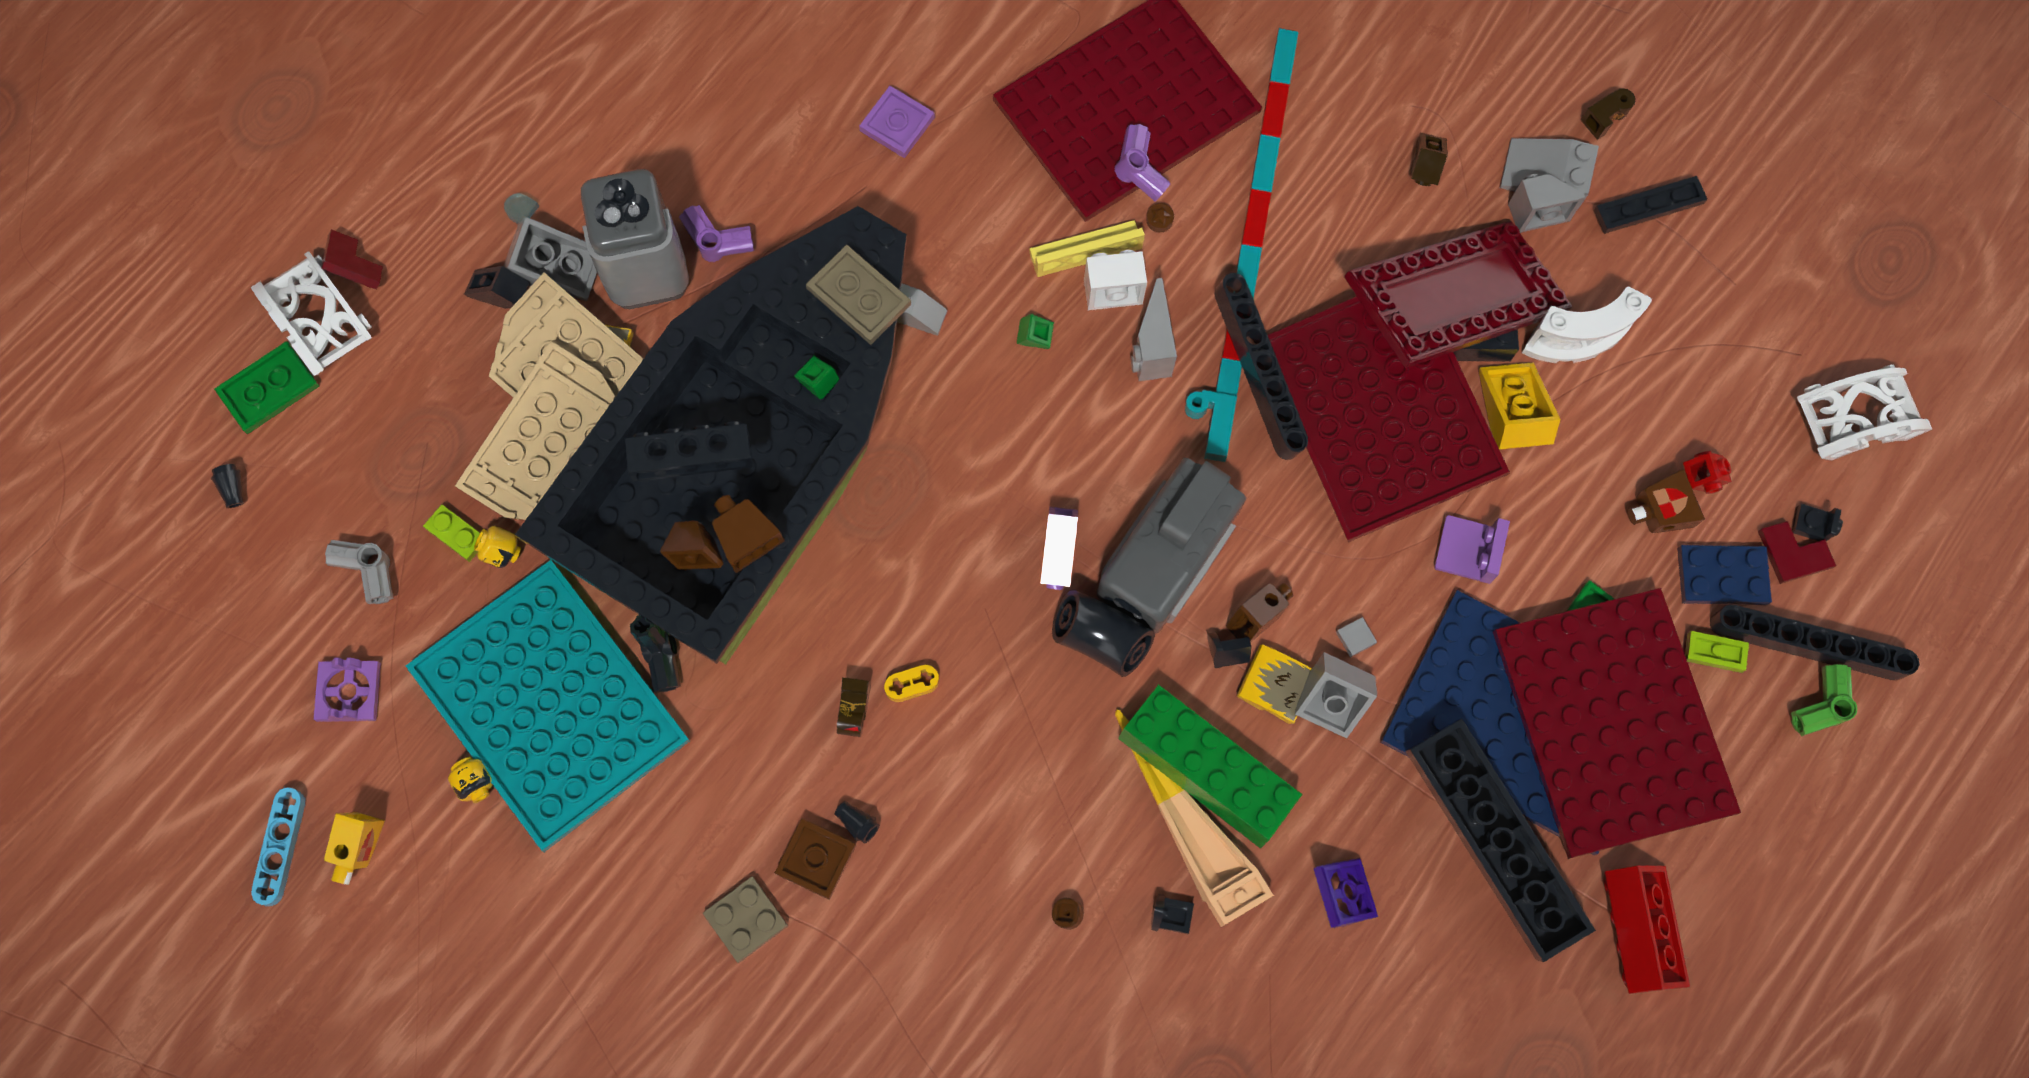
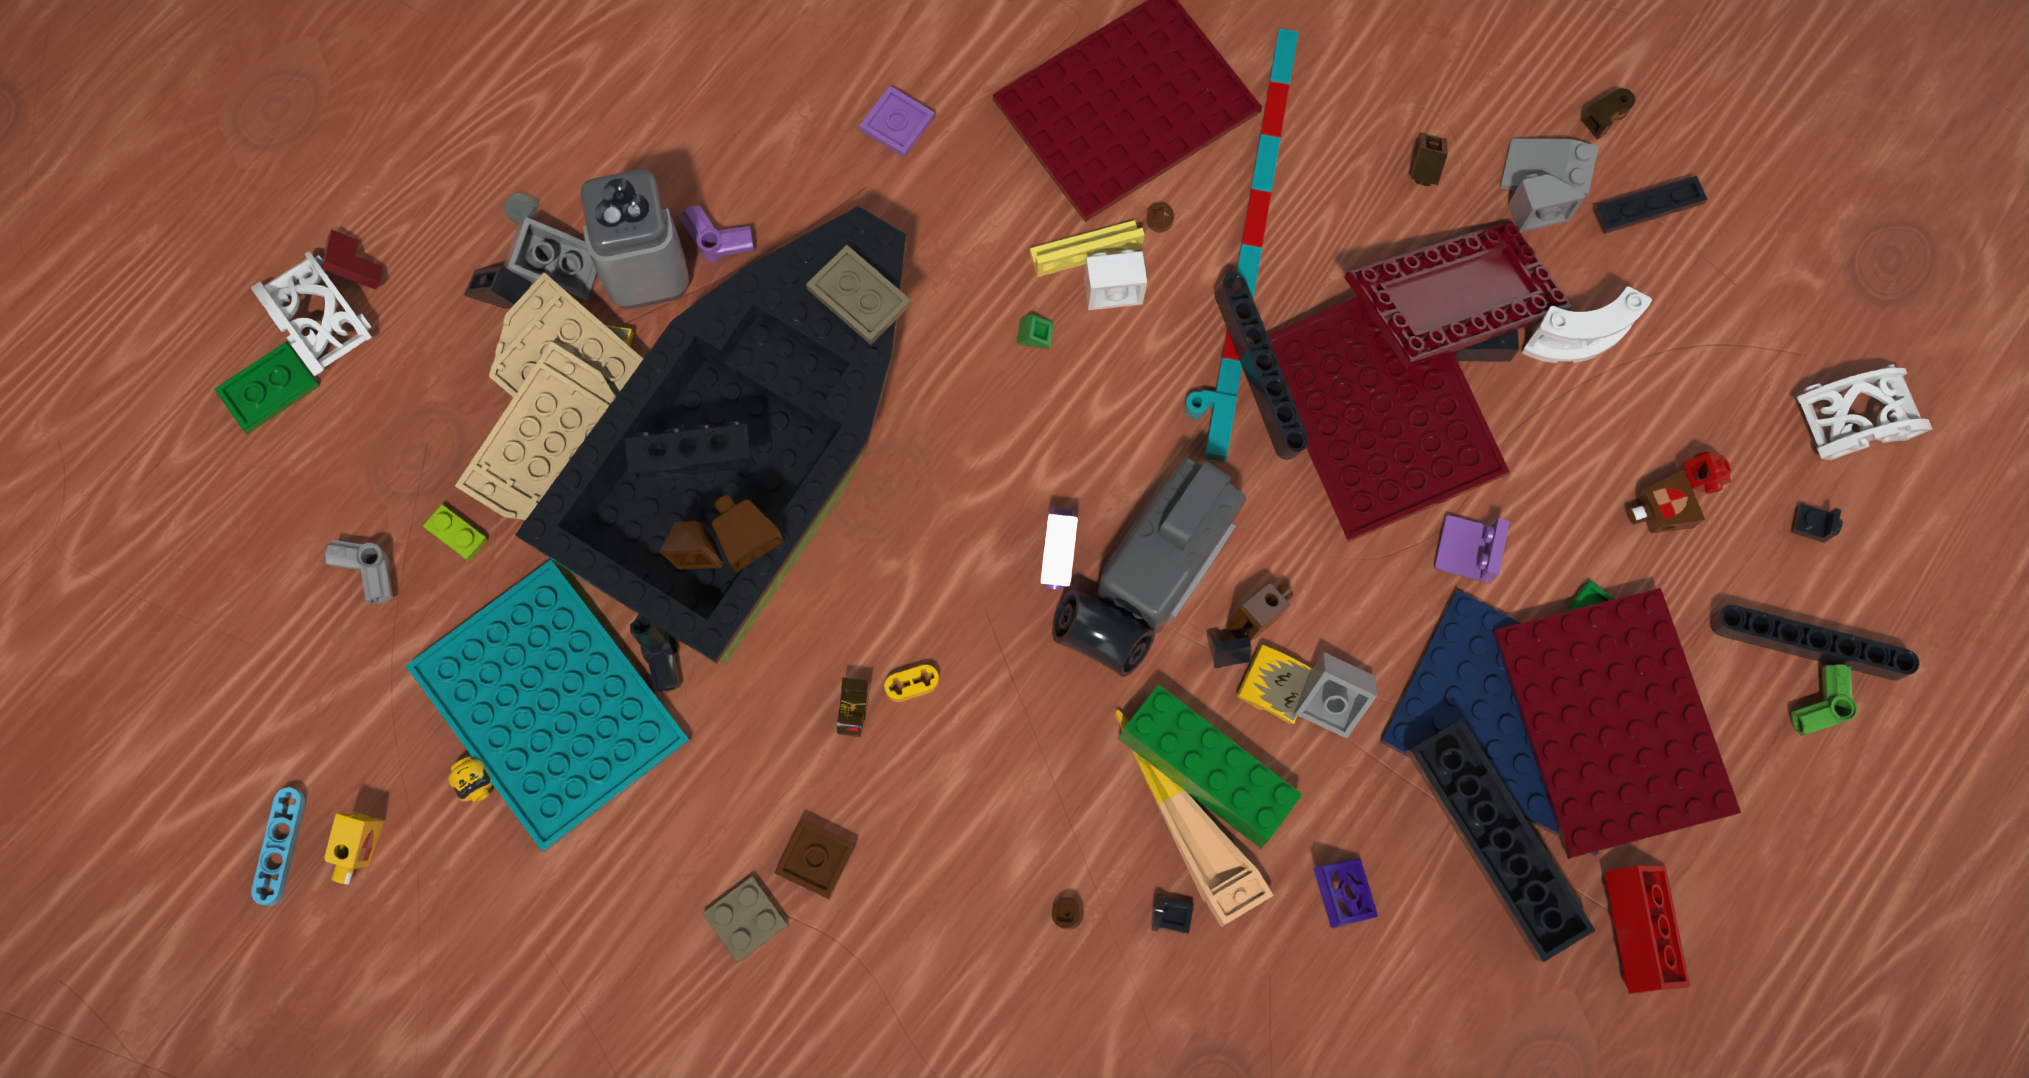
(228, 483): black cone -> none
(327, 670): medium lavender piece -> none
(497, 547): yellow head -> none
(817, 377): green slope -> none
(858, 823): black cone -> none
(924, 311): light grey slope -> none
(1135, 164): medium lavender piece -> none
(1155, 347): light grey slope -> none
(1356, 637): light grey tile -> none
(1518, 406): yellow slope -> none
(1716, 651): lime plate -> none
(1724, 575): dark blue plate -> none
(1789, 559): dark red tile -> none

